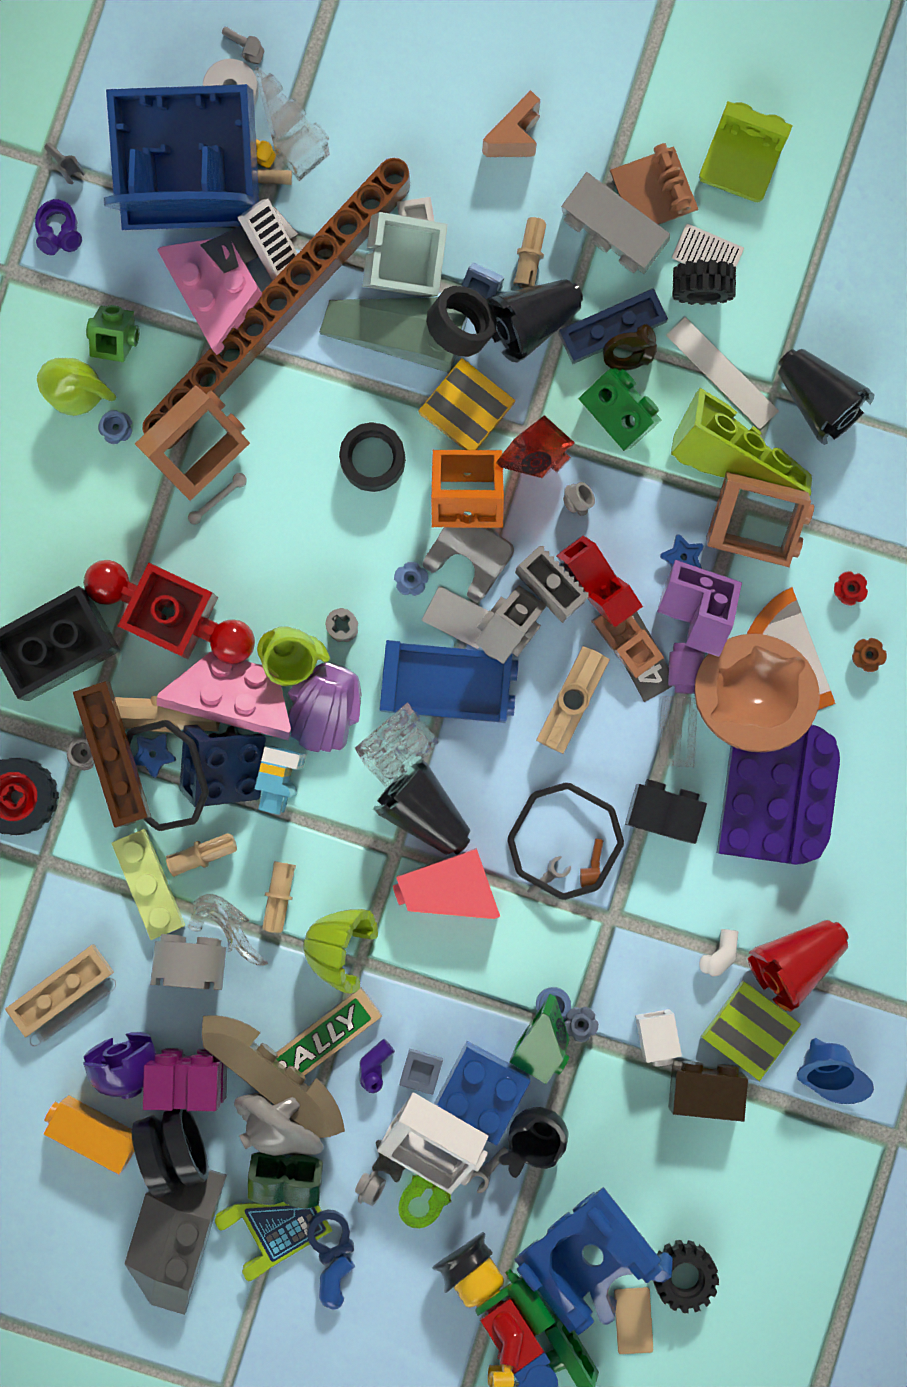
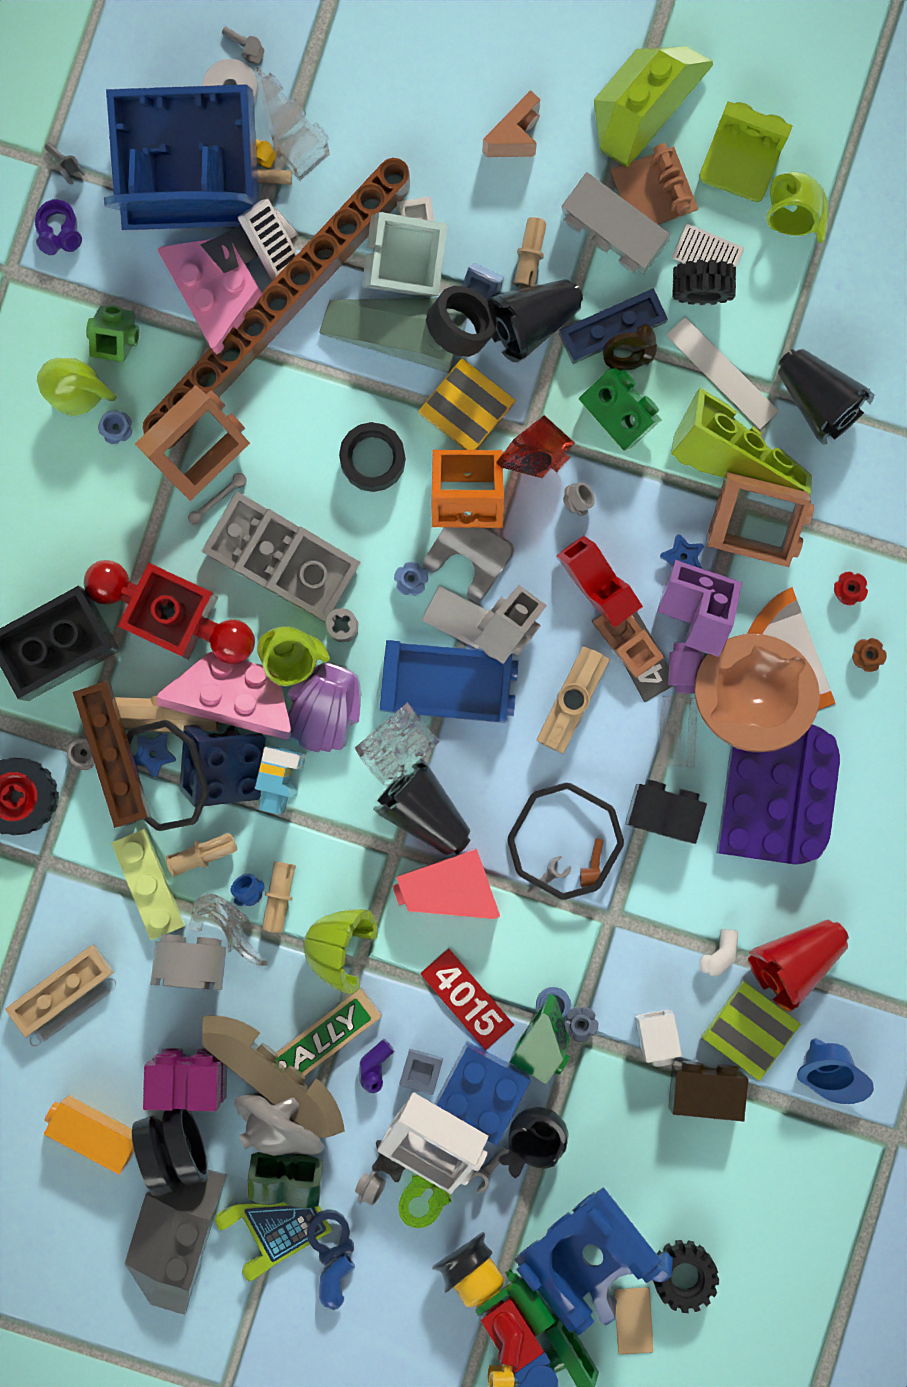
(120, 1067): dark purple cylinder -> none
(247, 890): none -> blue plate
(280, 556): none -> light grey slope
(467, 999): none -> red sticker
(551, 583): light grey brick -> none
(645, 97): none -> lime wedge
(811, 203): none -> lime piece

